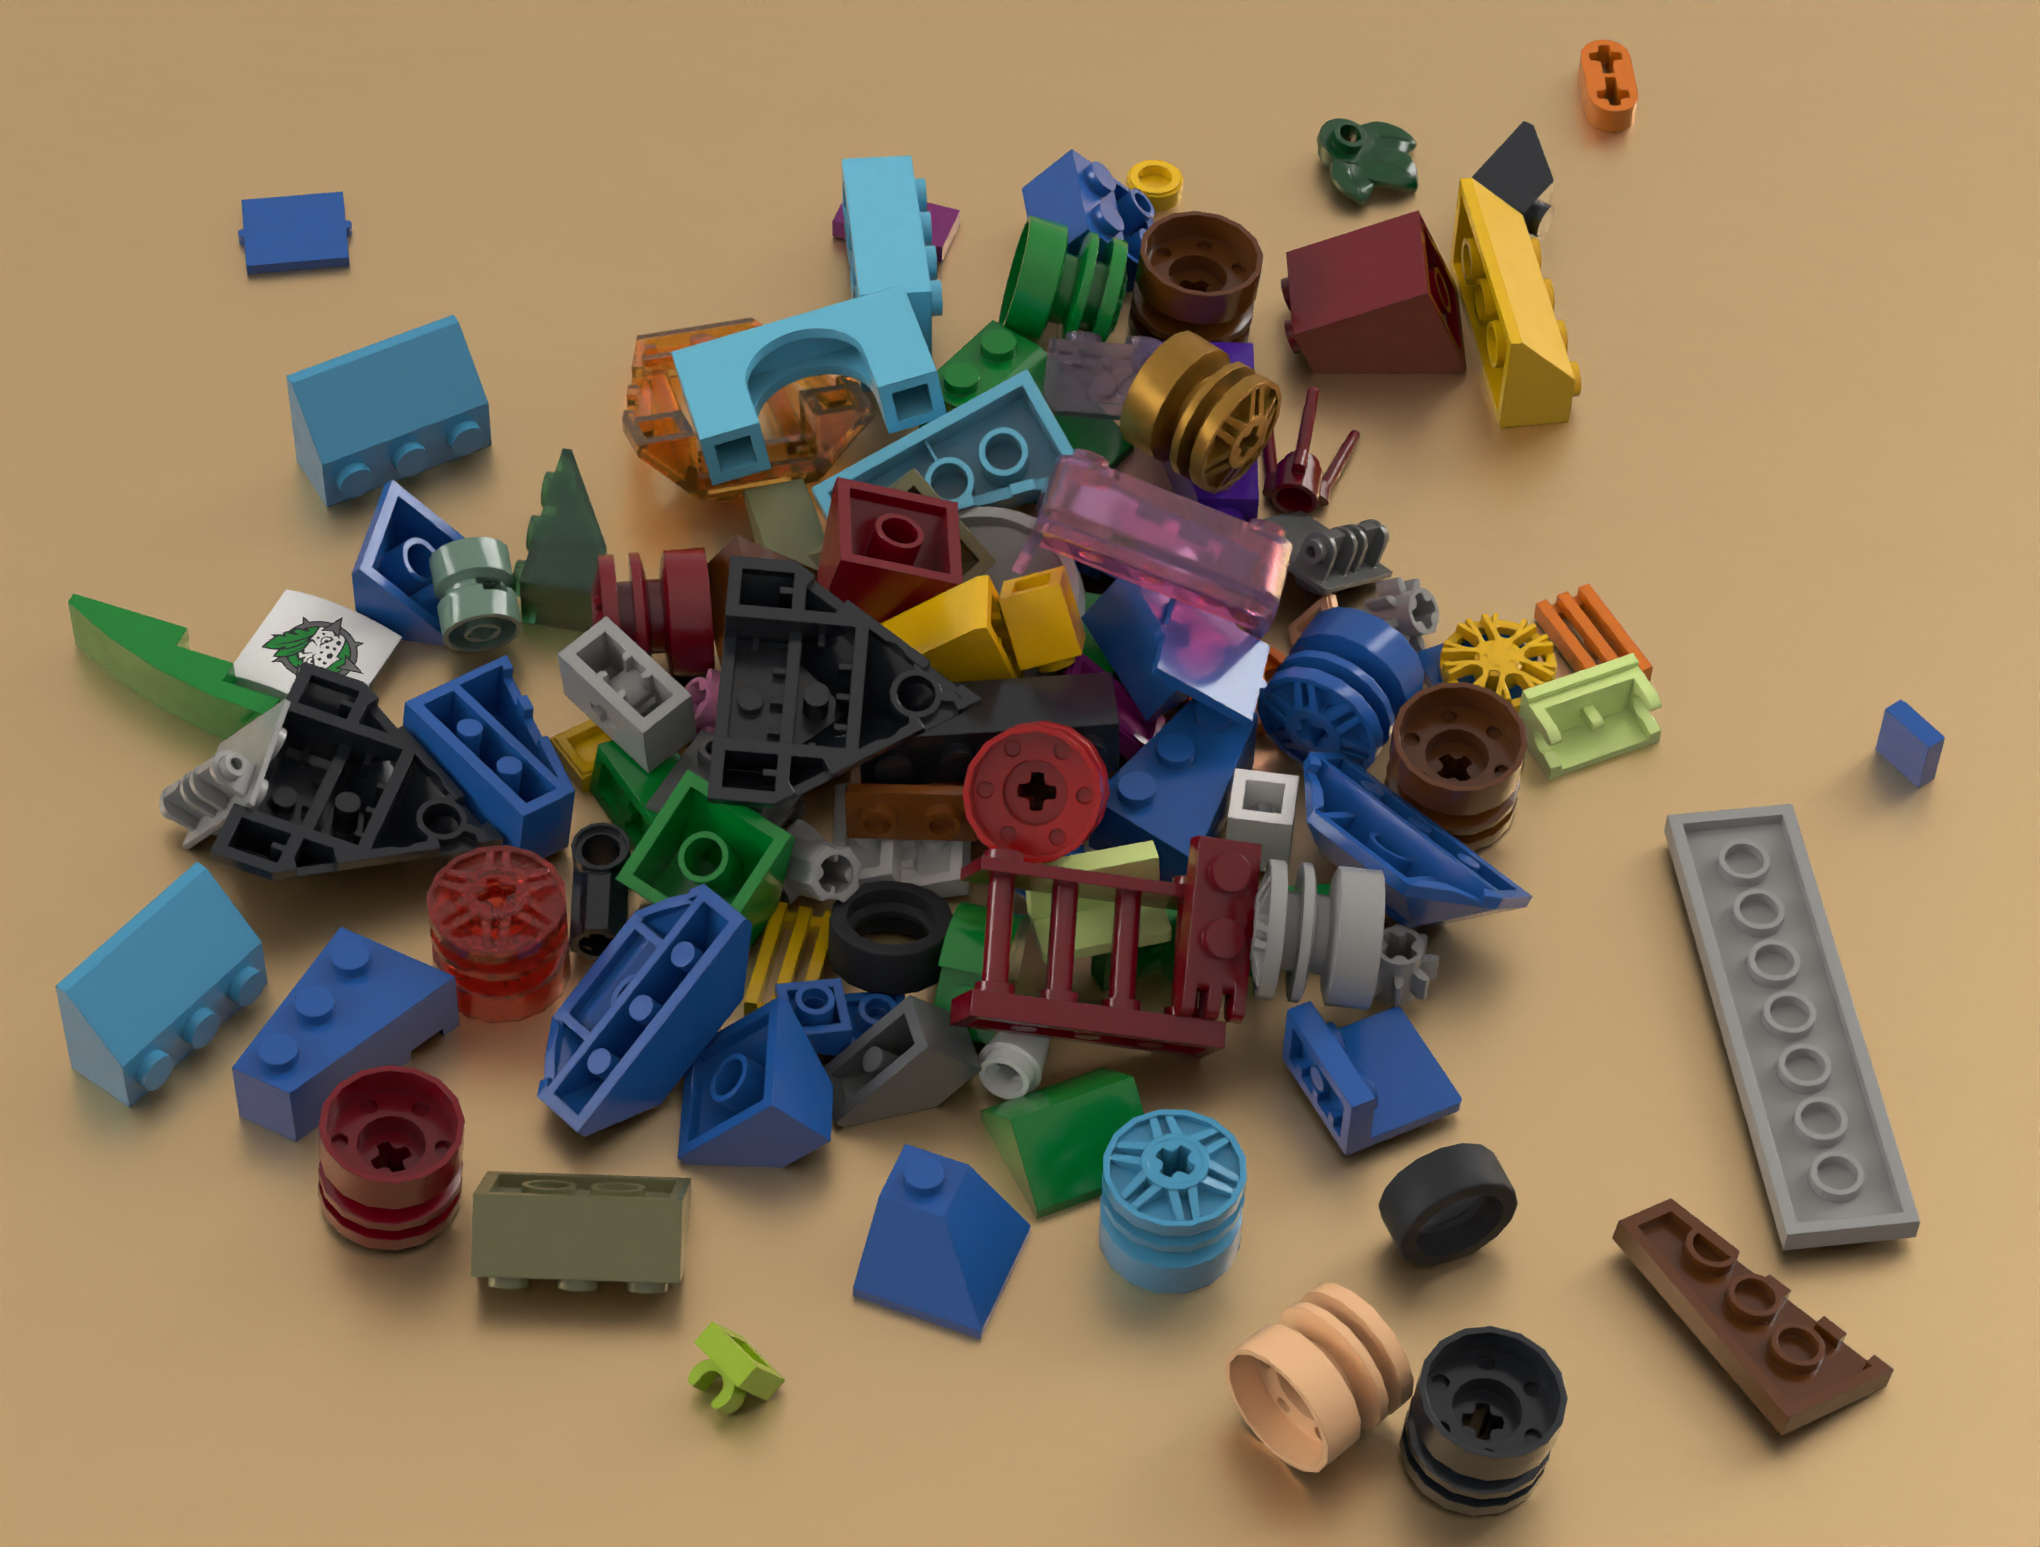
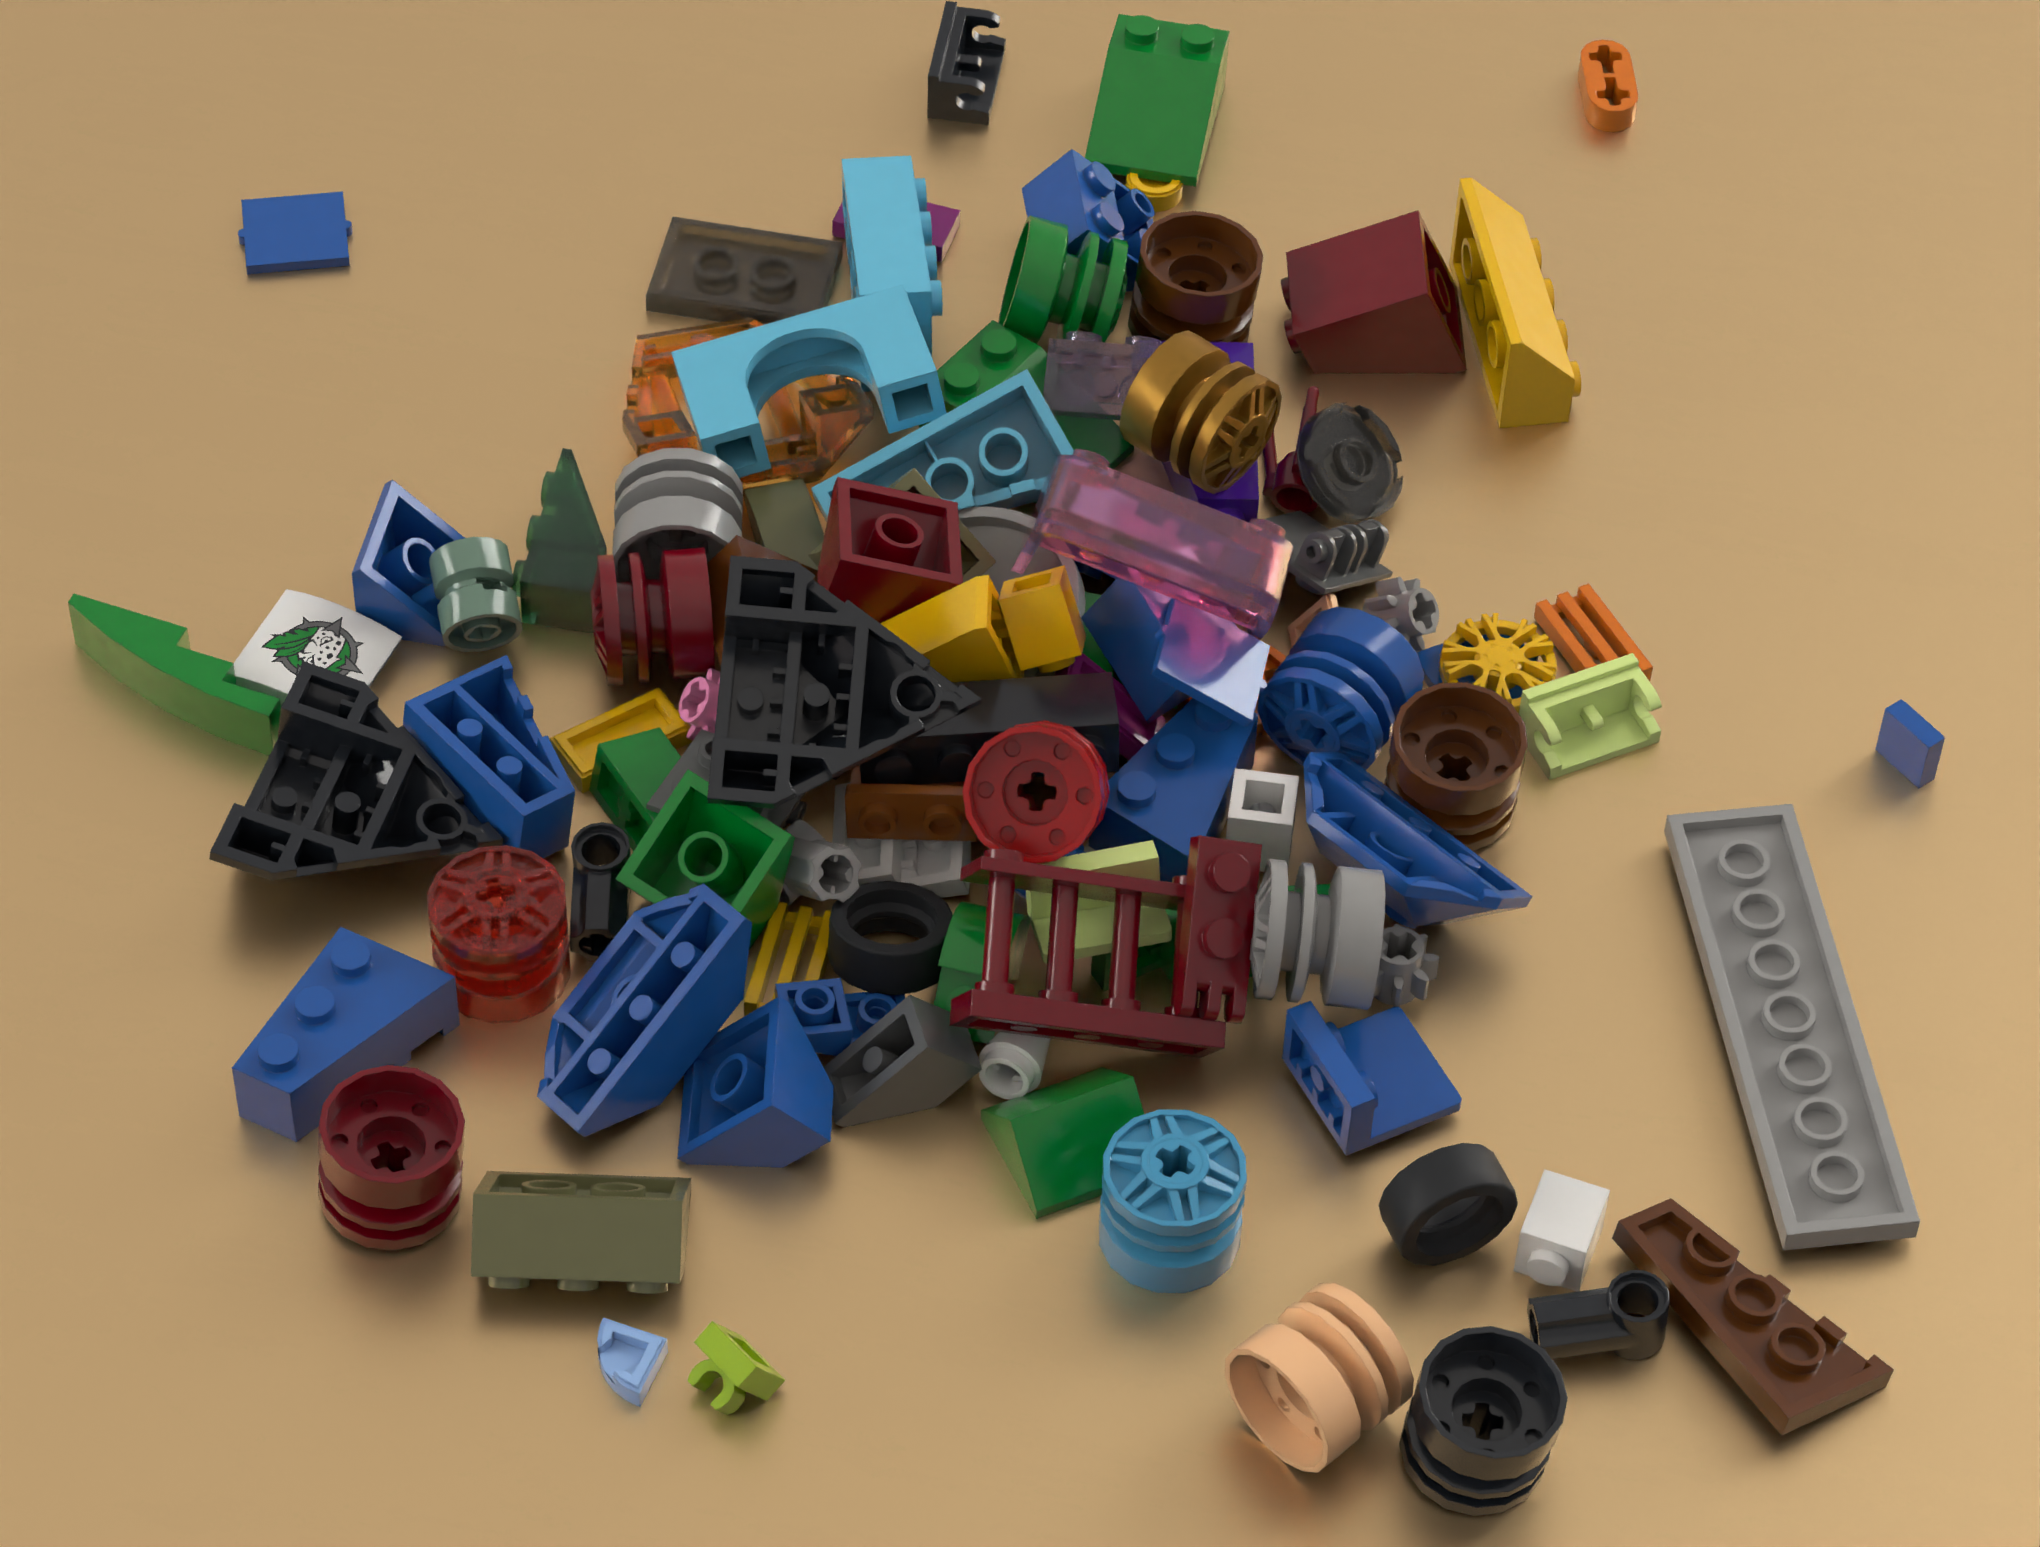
(160, 987): dark azure slope -> none
(231, 776): light grey hinge -> none
(388, 411): dark azure slope -> none
(627, 694): light grey brick -> none
(629, 1359): none -> light blue tile
(674, 503): none -> light grey wheel
(741, 273): none -> clear smoke tile
(940, 1244): blue slope -> none
(965, 66): none -> black hinge
(1158, 98): none -> green slope
(1349, 462): none -> clear smoke tile
(1367, 157): dark green plate -> none
(1521, 178): black slope -> none
(1561, 1231): none -> white brick
(1599, 1319): none -> black piece

